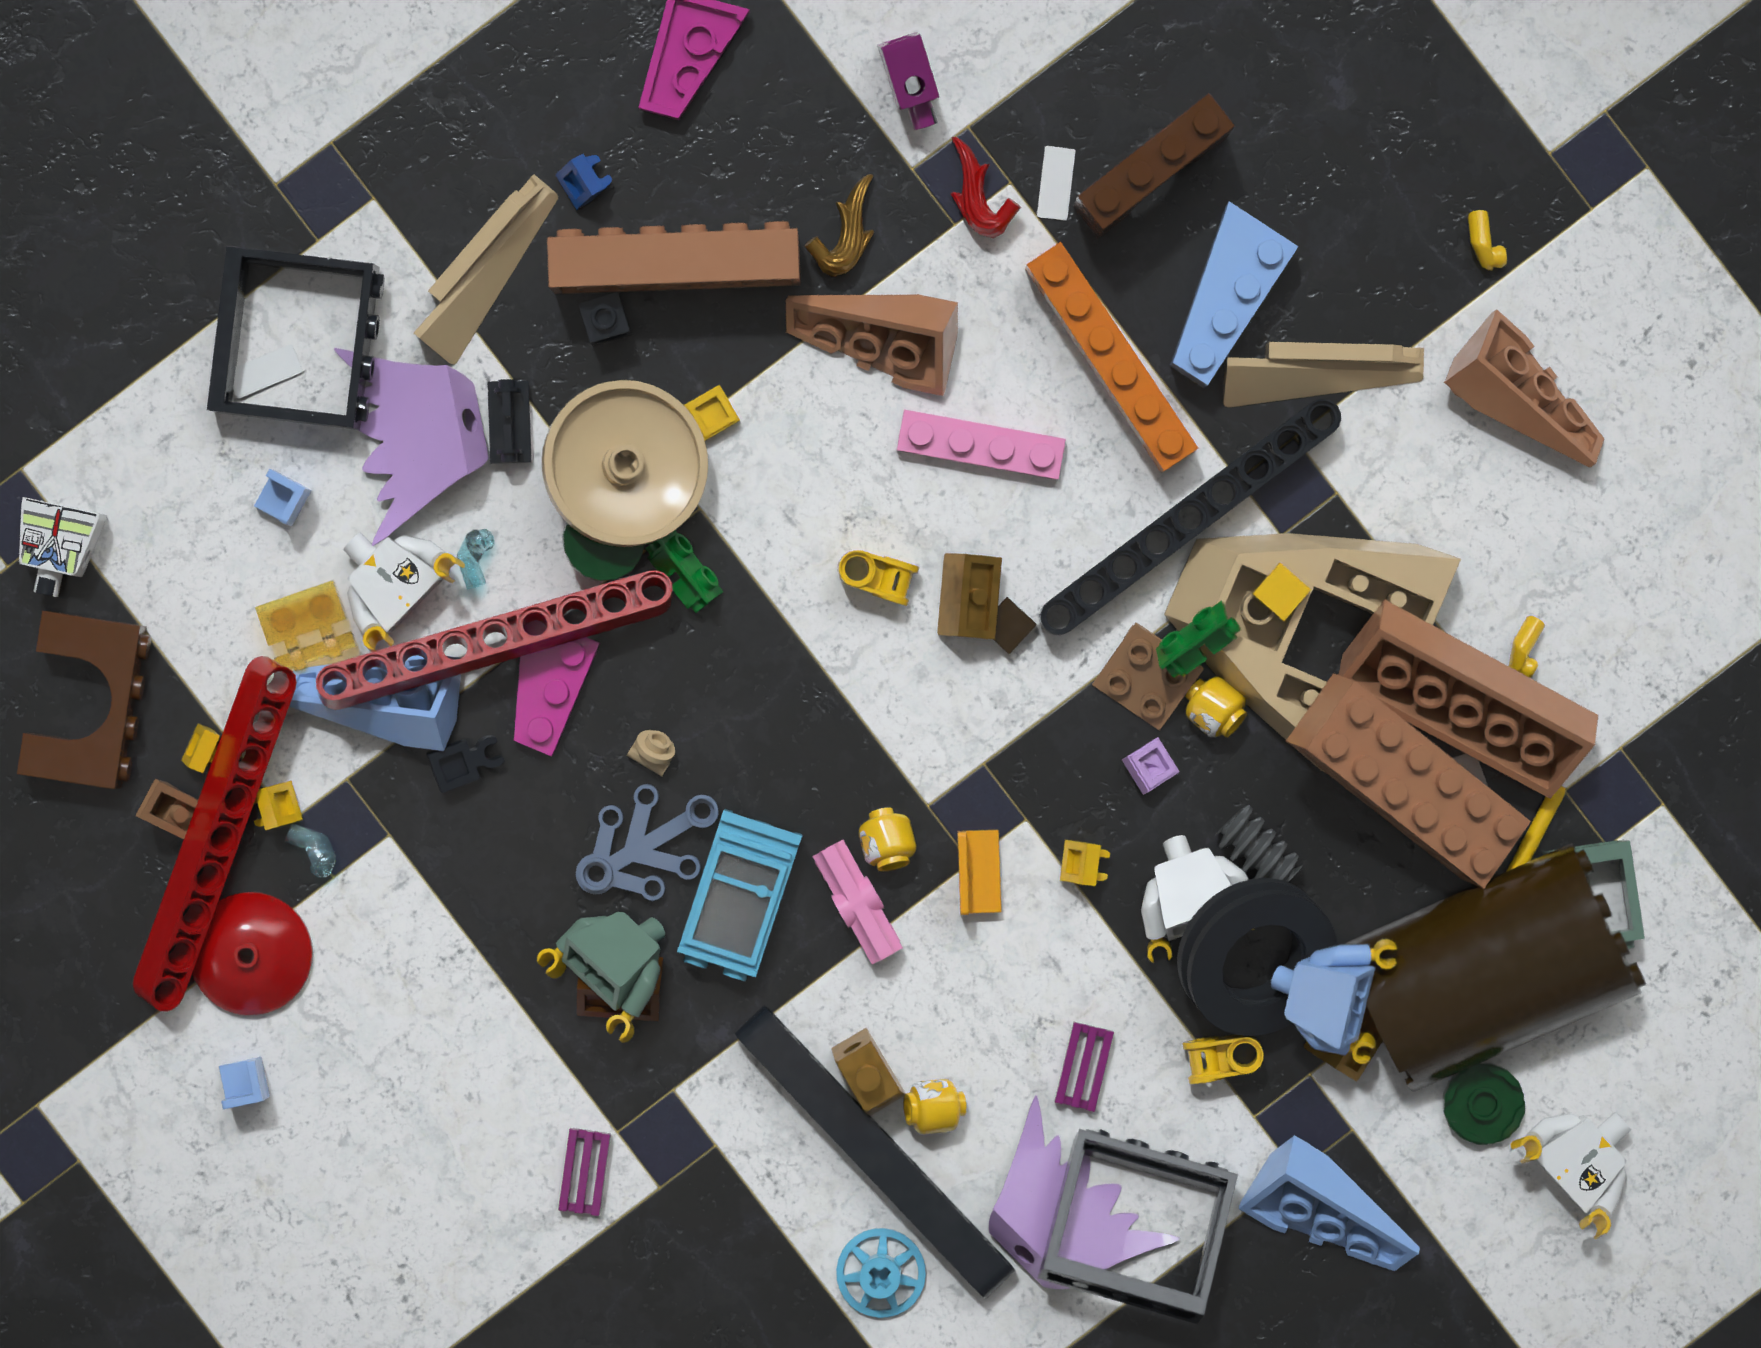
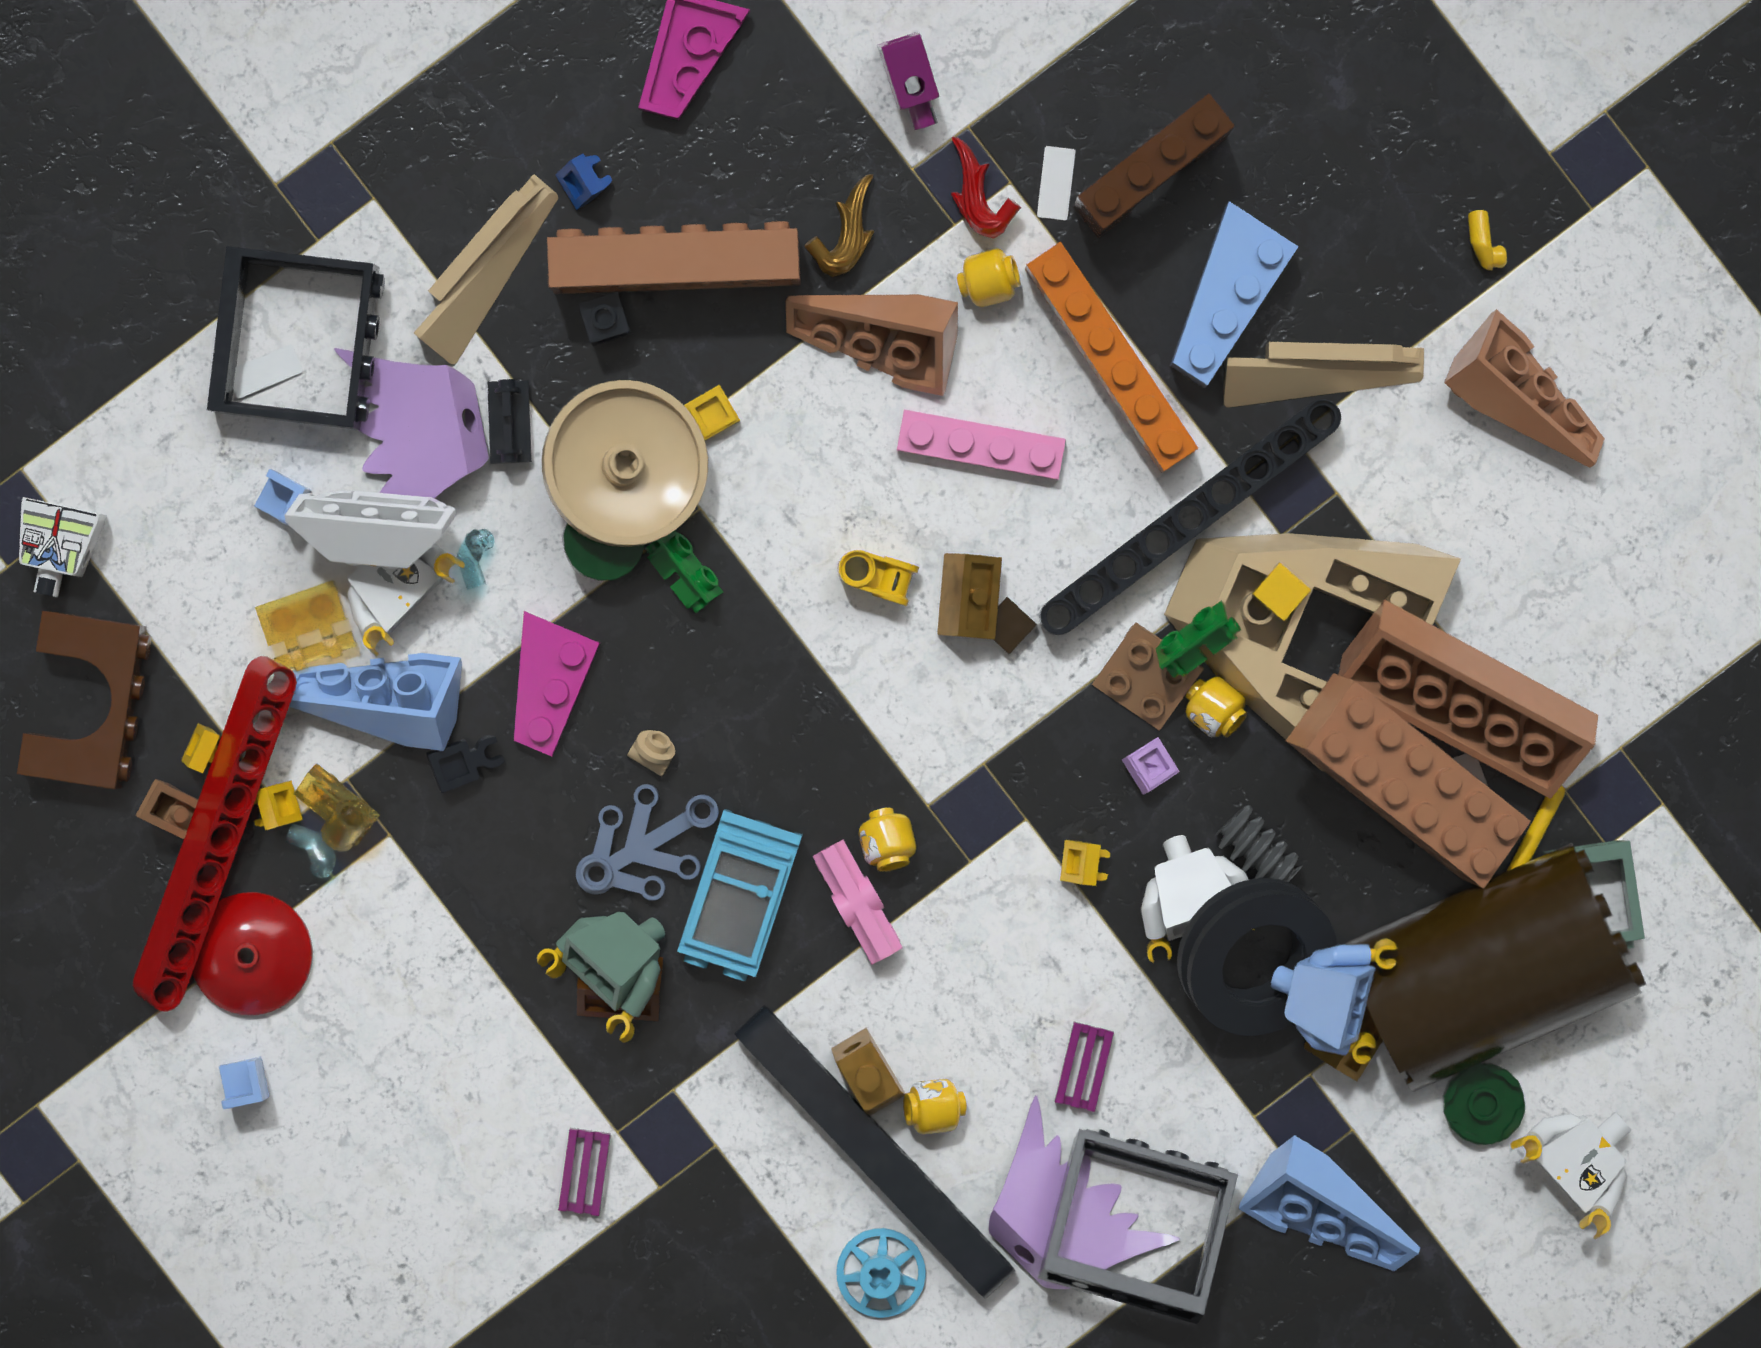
(345, 814): none -> clear yellow plate
(370, 526): none -> white wedge
(481, 655): beam -> none
(979, 871): light orange panel -> none
(989, 277): none -> yellow head
(1220, 1057): yellow piece -> none
(1523, 644): yellow arm -> none

